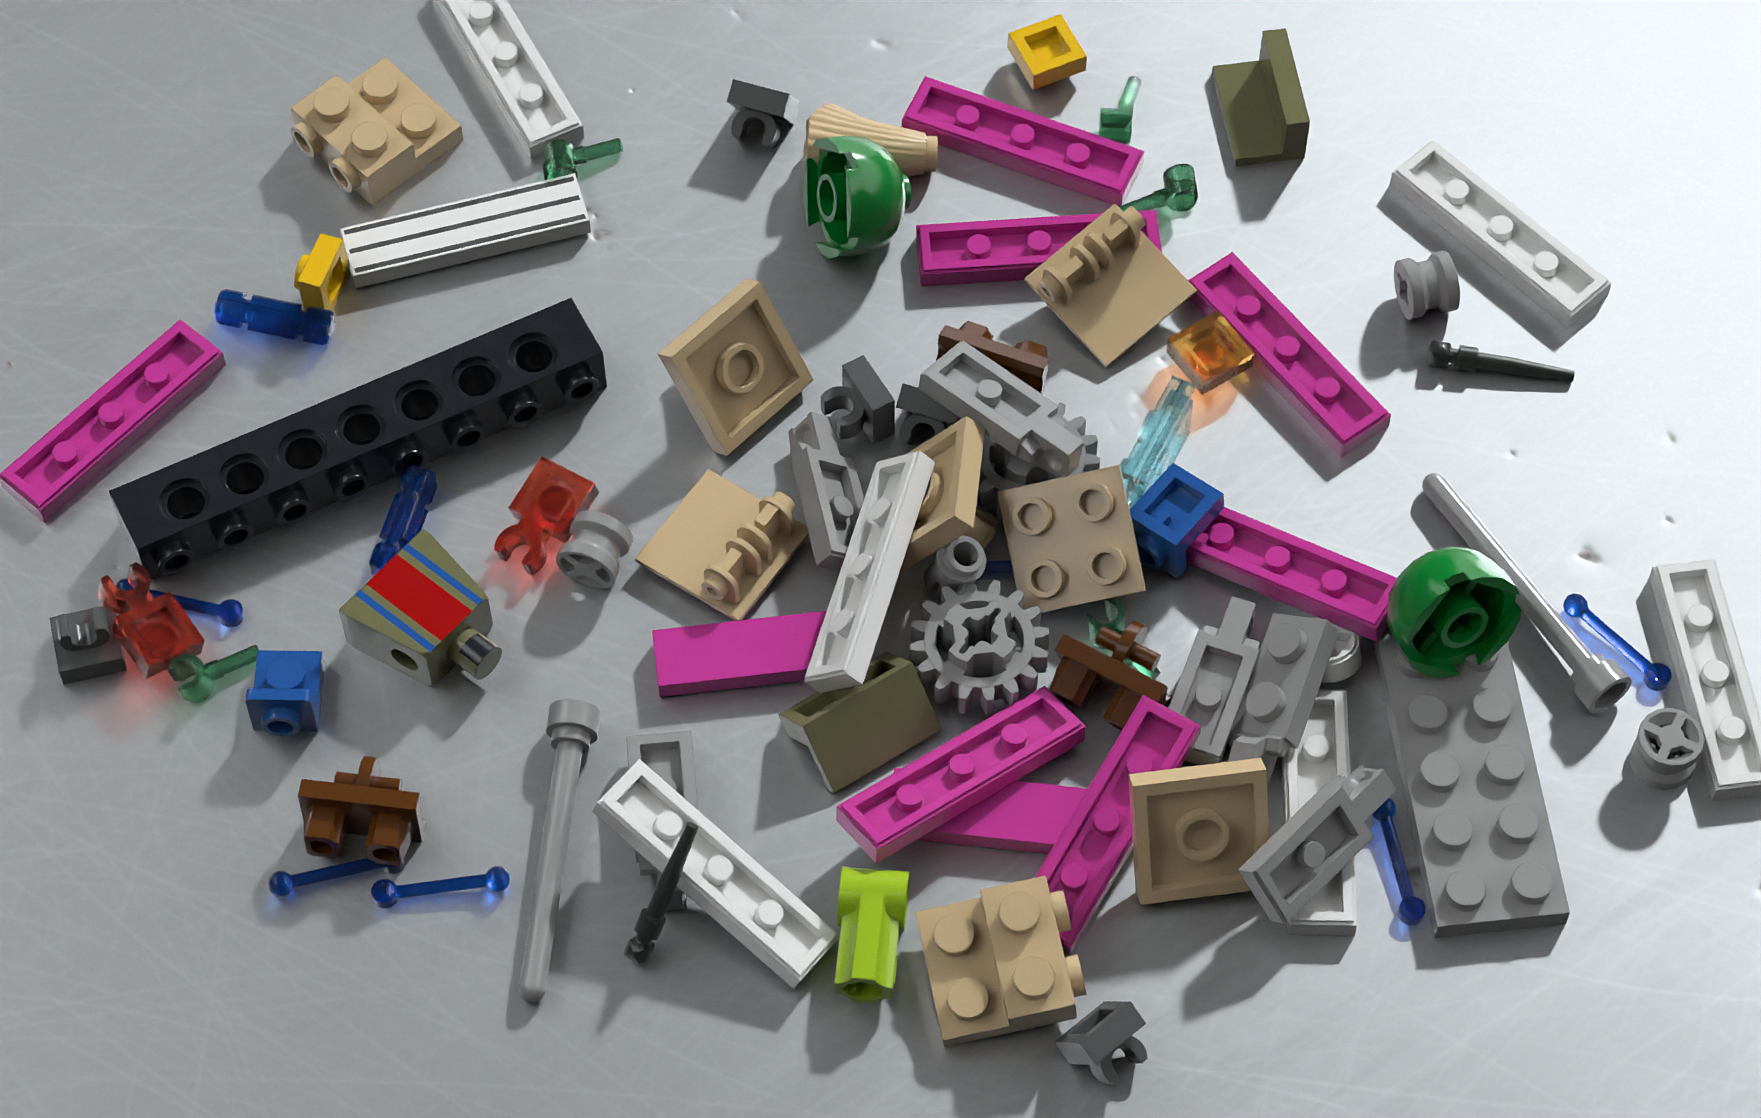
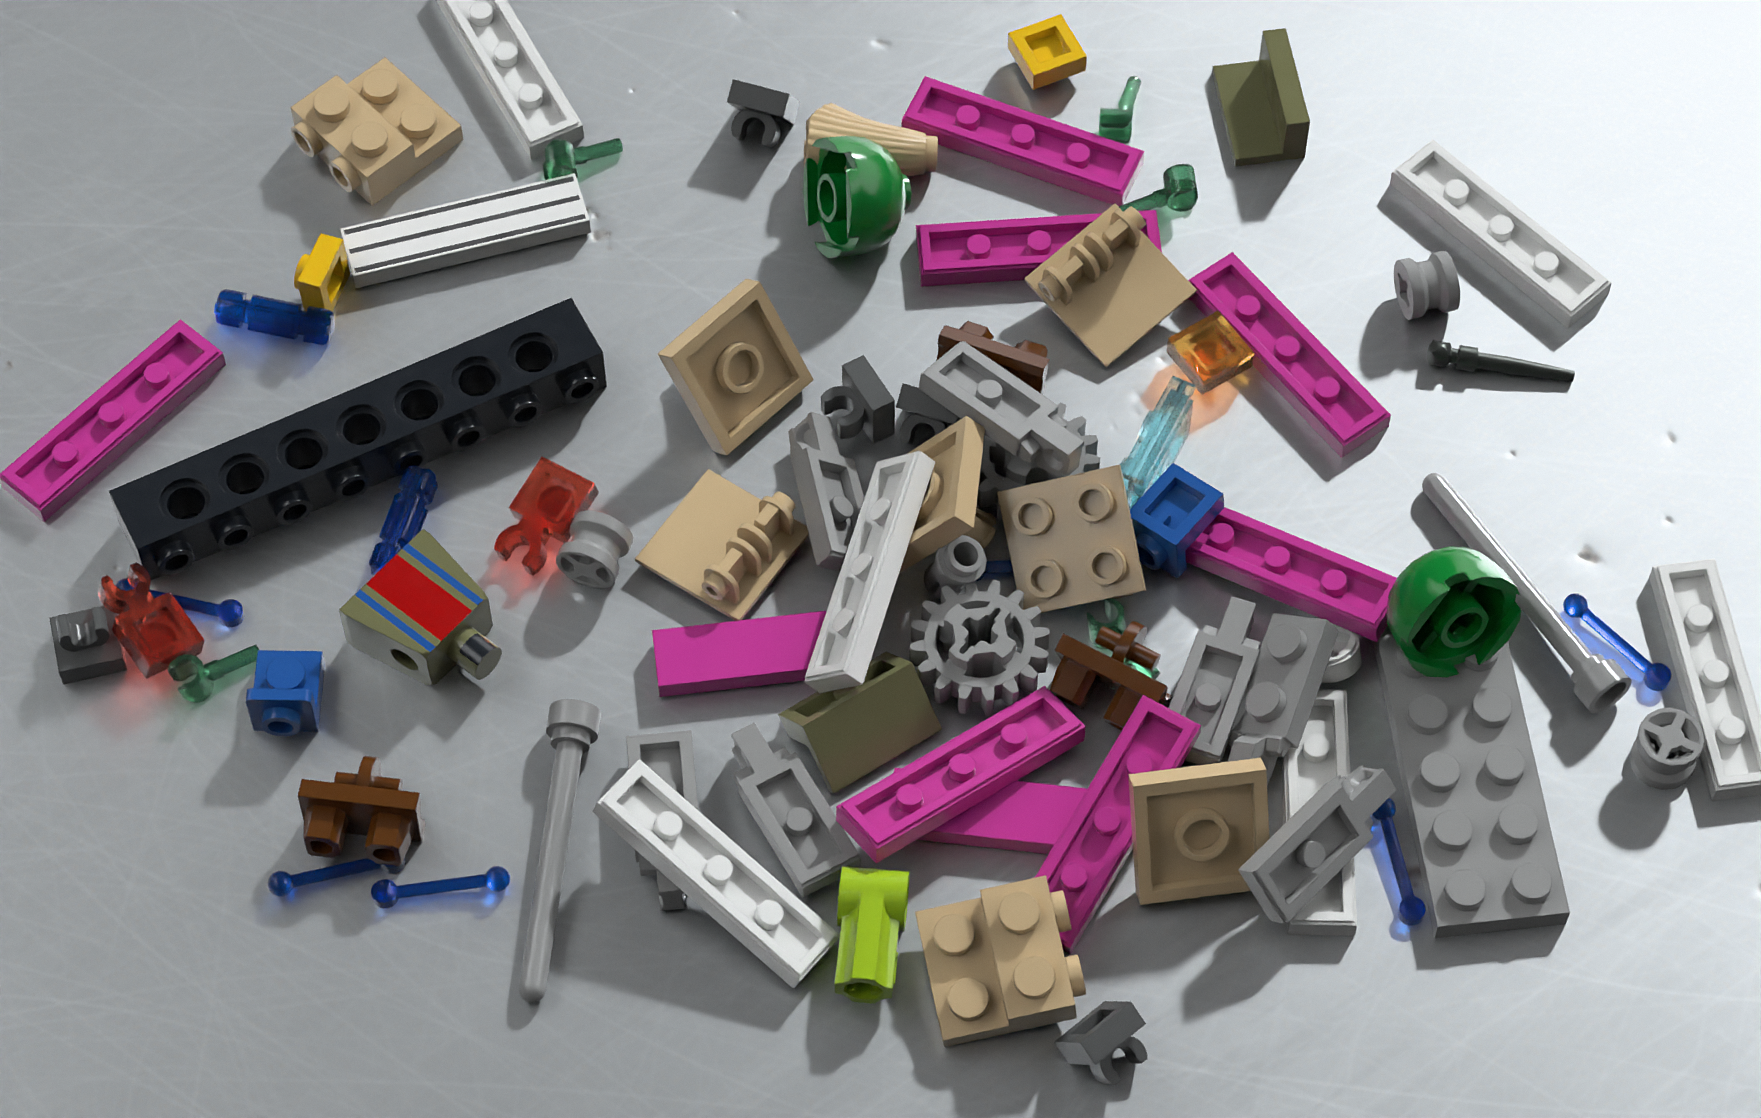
(652, 919): pearl dark grey piece -> none
(791, 812): none -> light grey hinge

